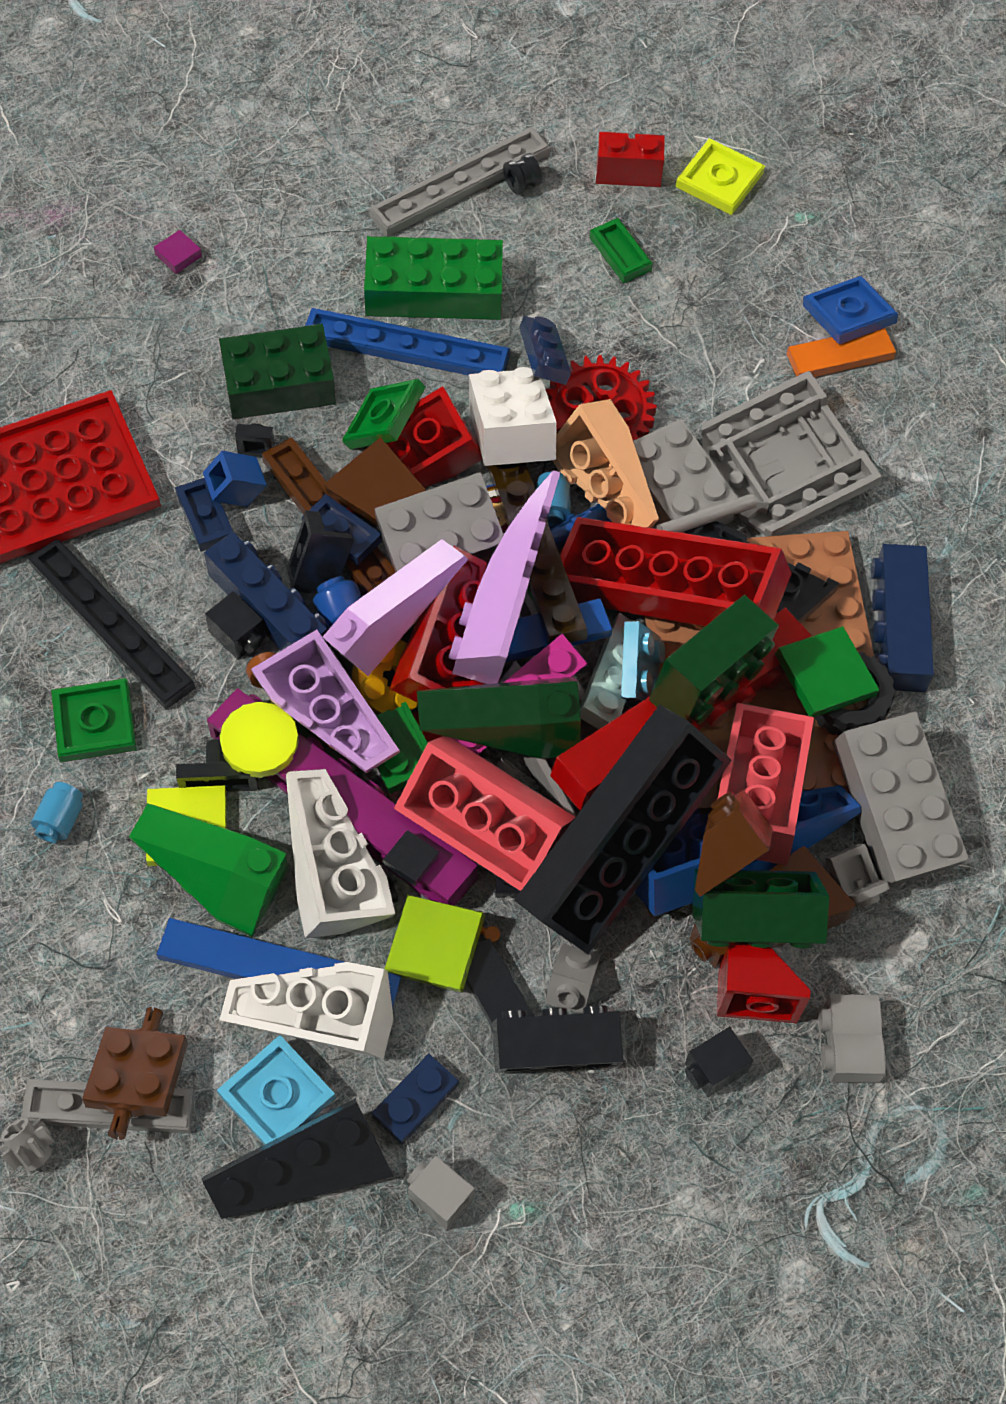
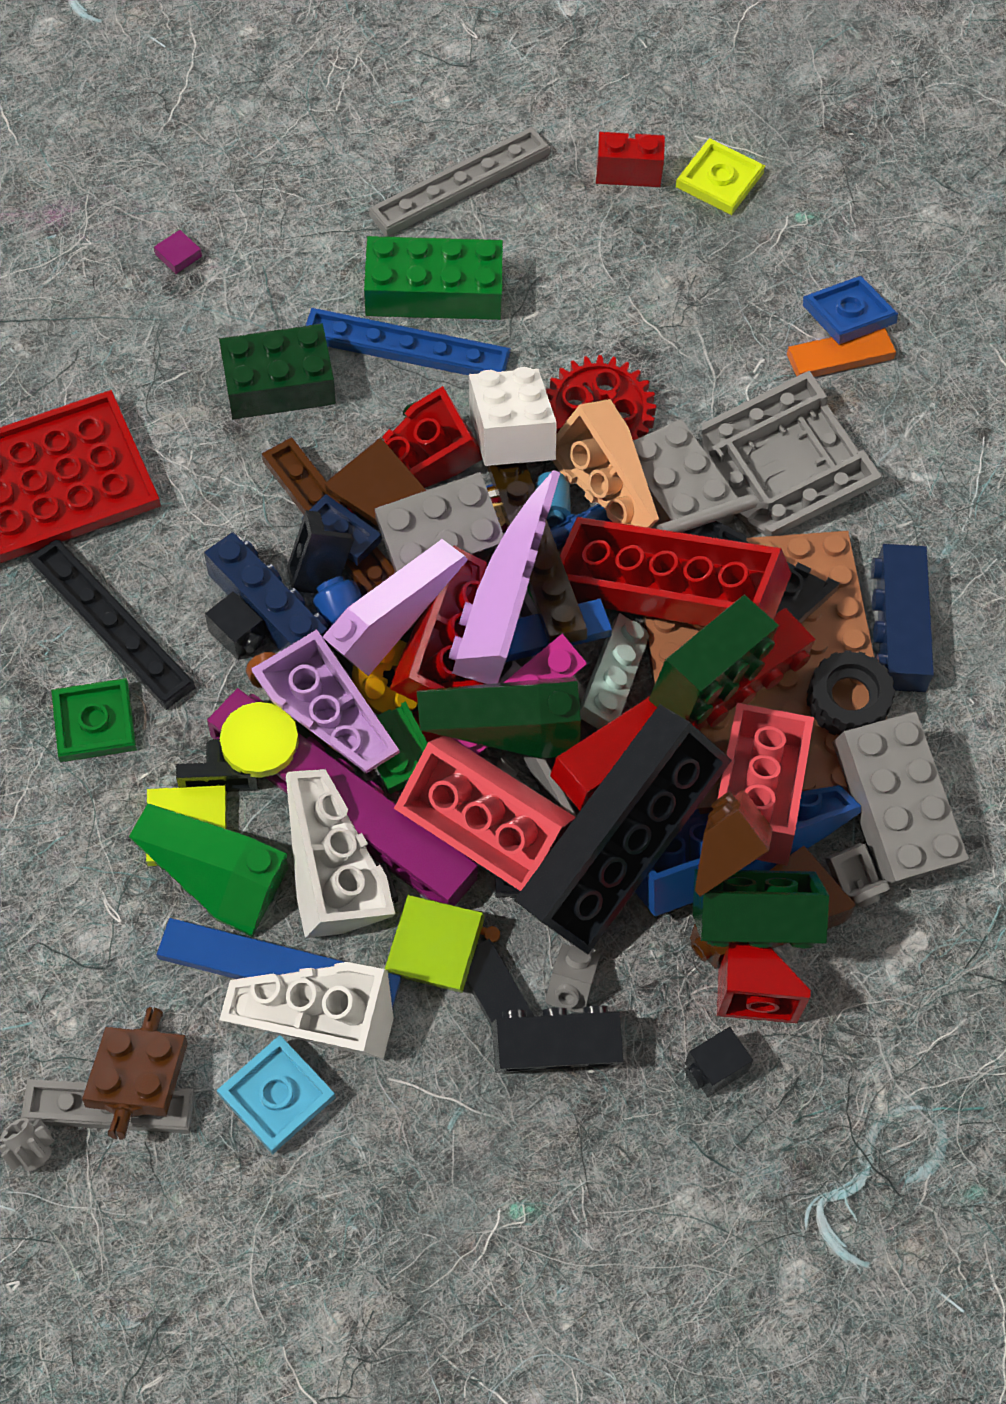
(57, 812): dark azure brick -> none
(203, 515): dark blue plate -> none
(234, 478): blue brick -> none
(254, 439): black plate -> none
(307, 1162): black wing -> none
(383, 413): green tile -> none
(411, 858): black tile -> none
(415, 1099): dark blue plate -> none
(439, 1191): light grey brick -> none
(522, 173): black wheel -> none
(544, 349): dark blue plate -> none
(620, 250): green tile -> none
(641, 661): medium azure plate -> none
(826, 672): green tile -> none
(853, 1038): light grey brick -> none

